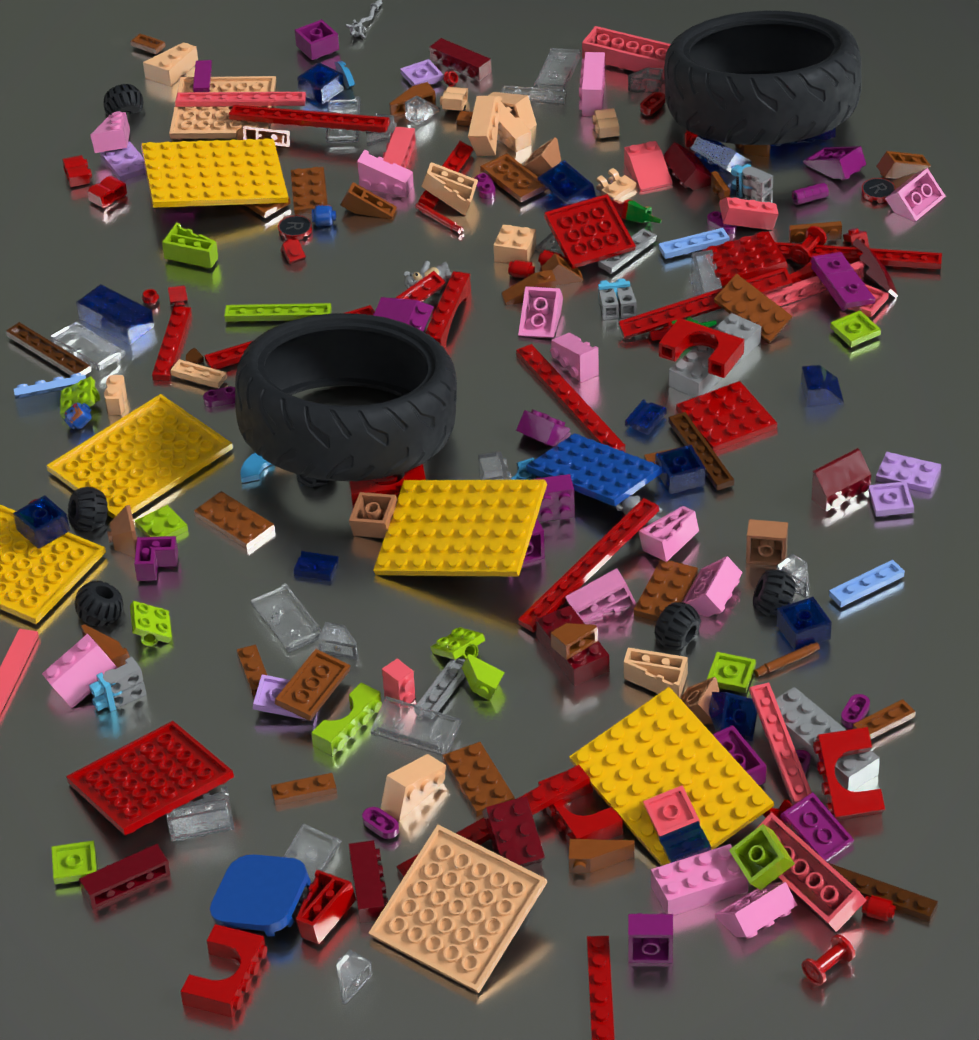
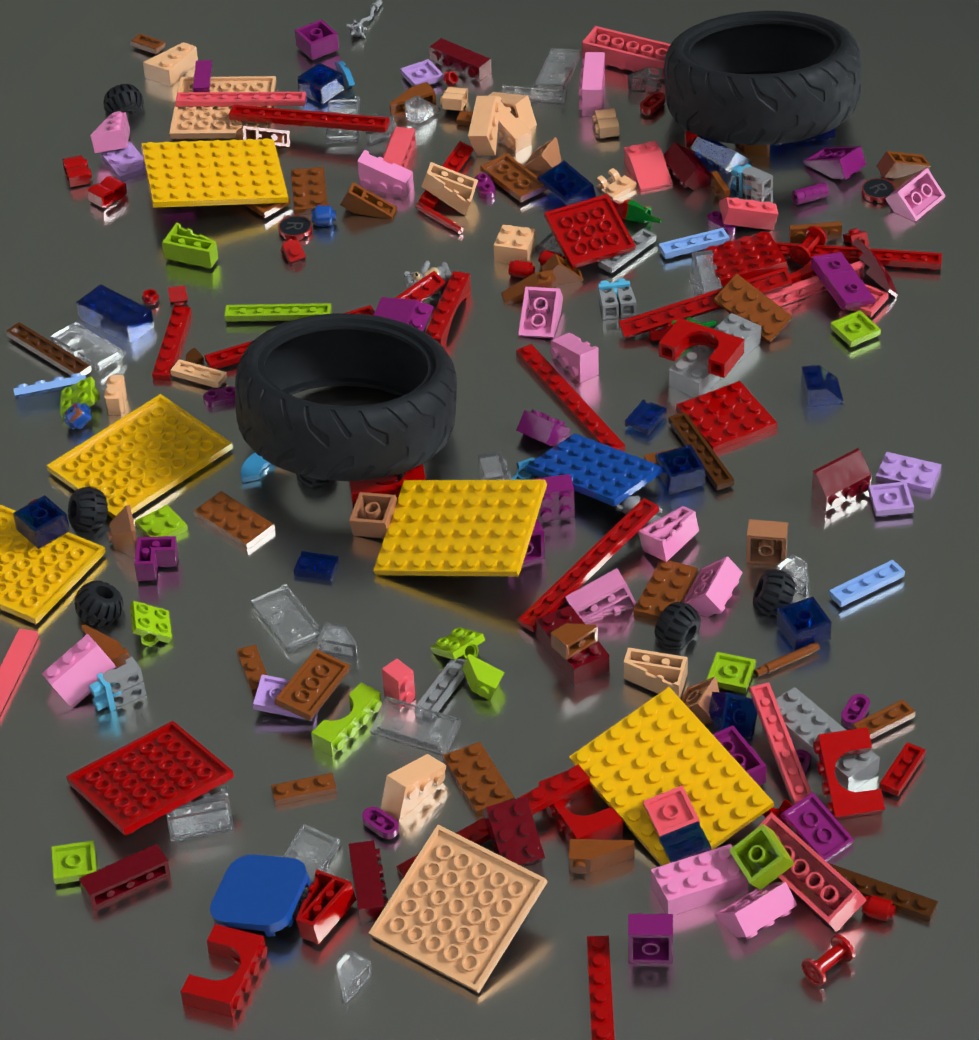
(902, 769): none -> red plate

